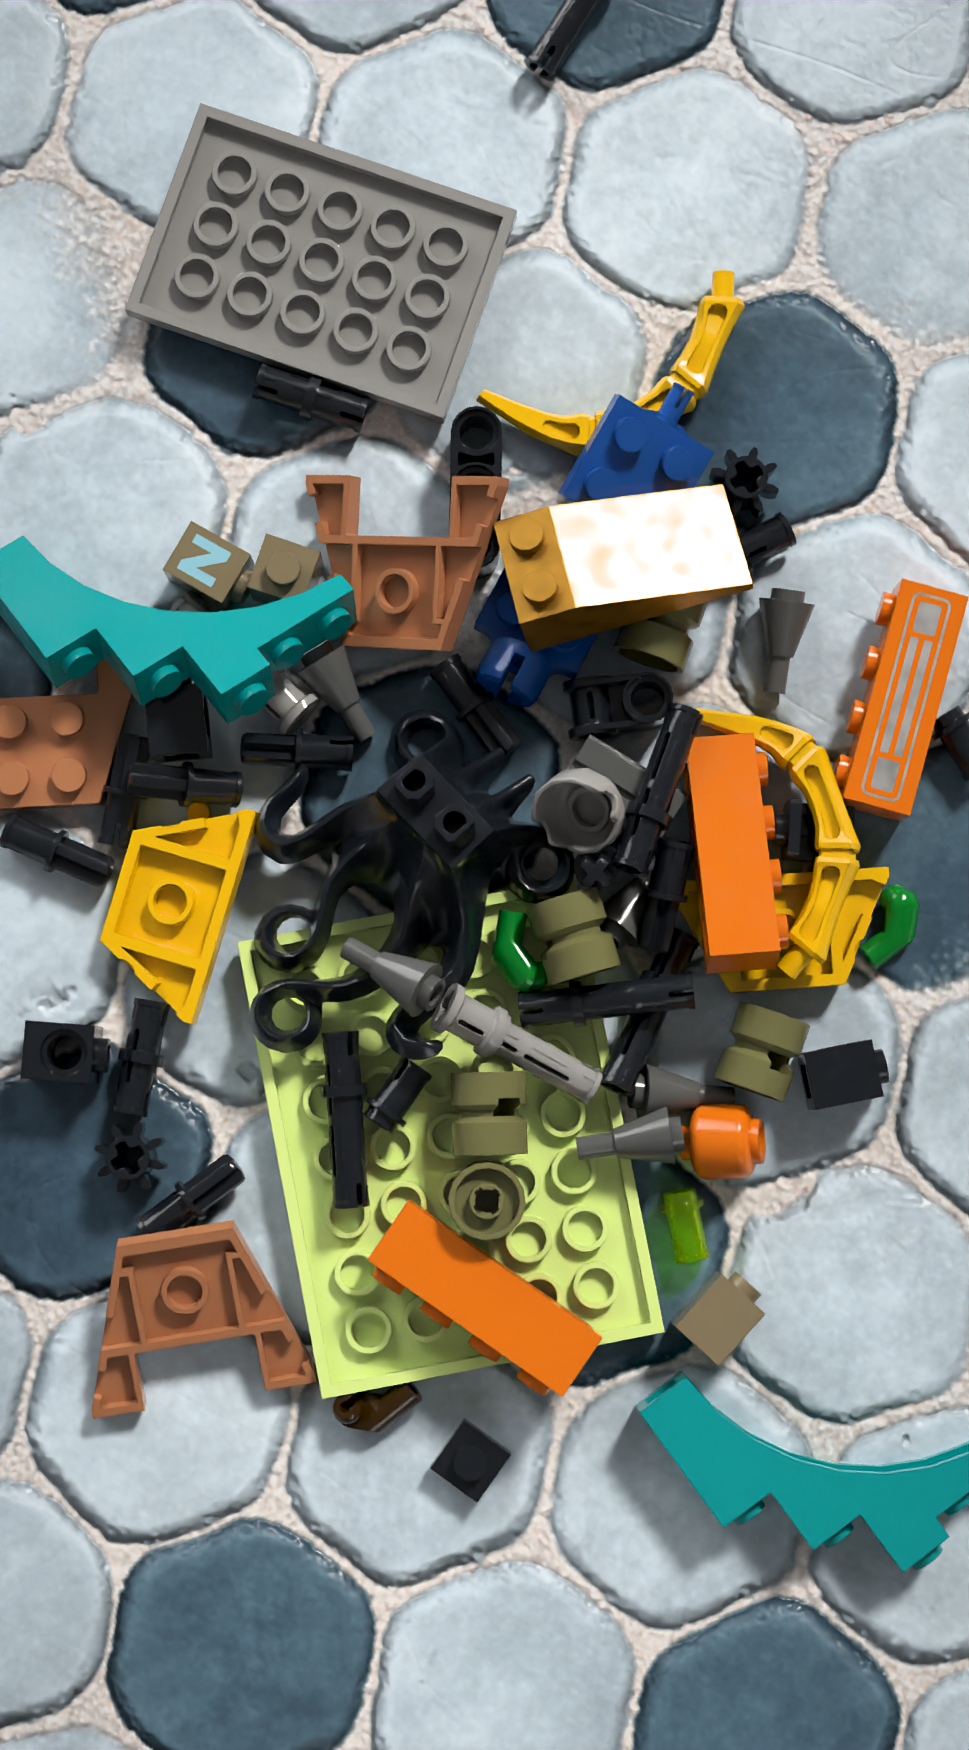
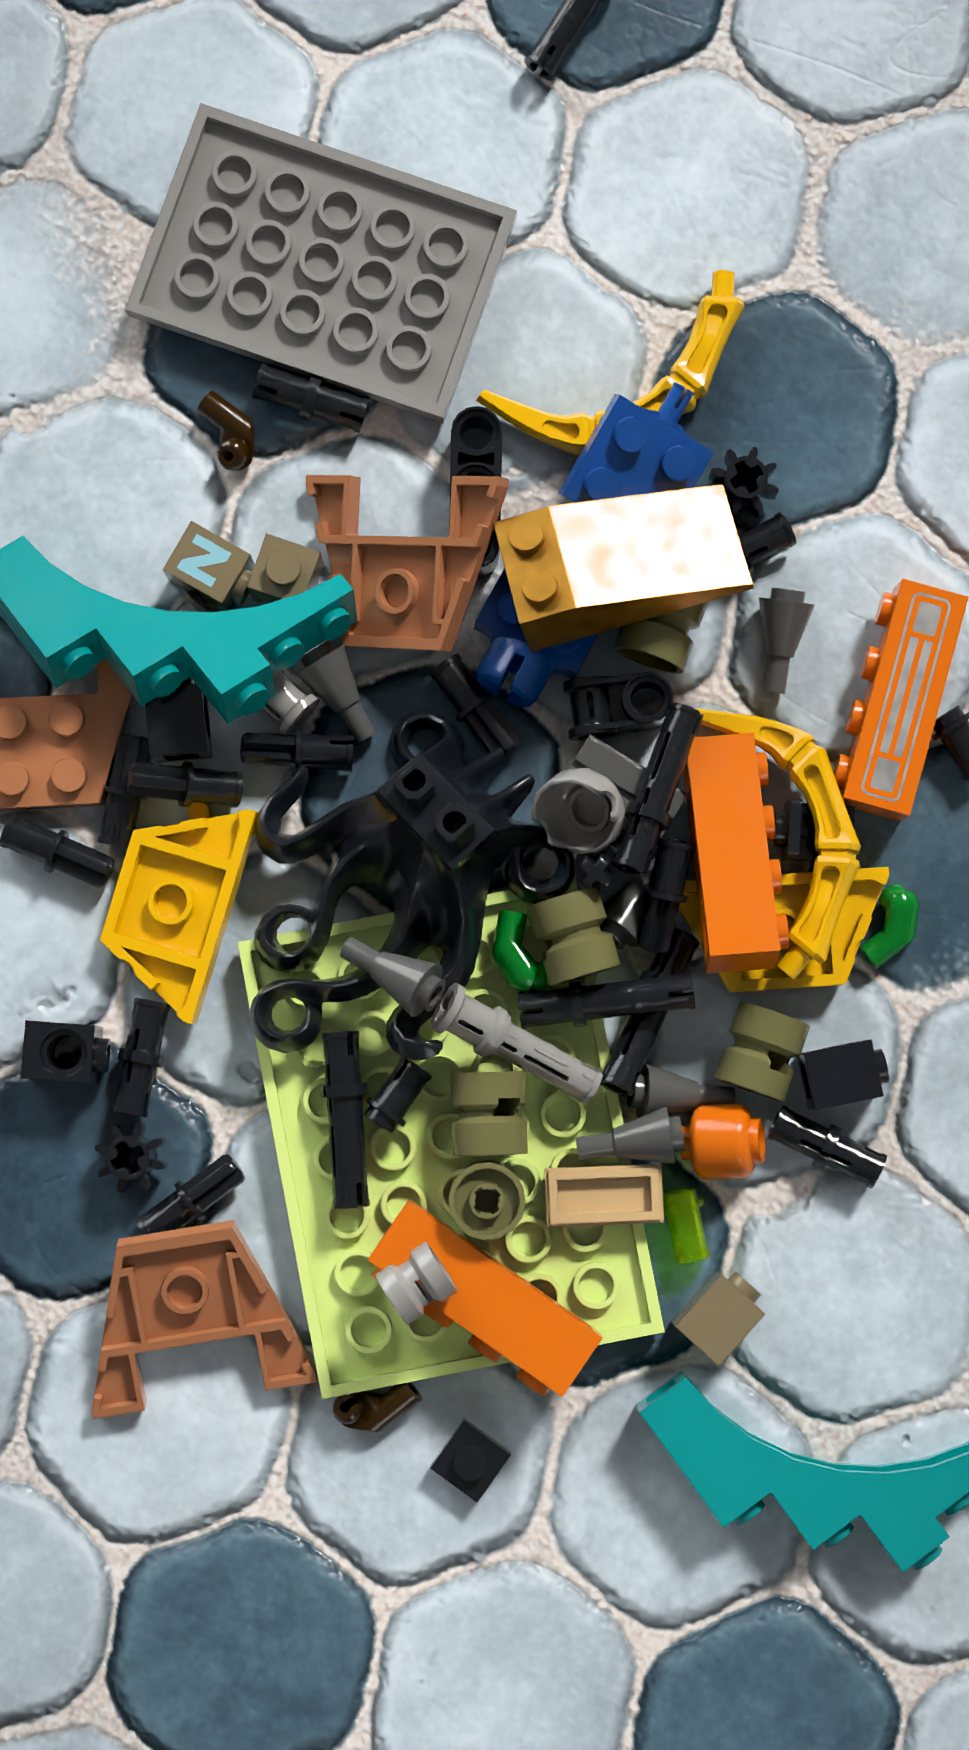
(235, 431): none -> dark brown arm
(402, 1286): none -> light grey wheel
(604, 1195): none -> tan tile
(827, 1146): none -> black pin

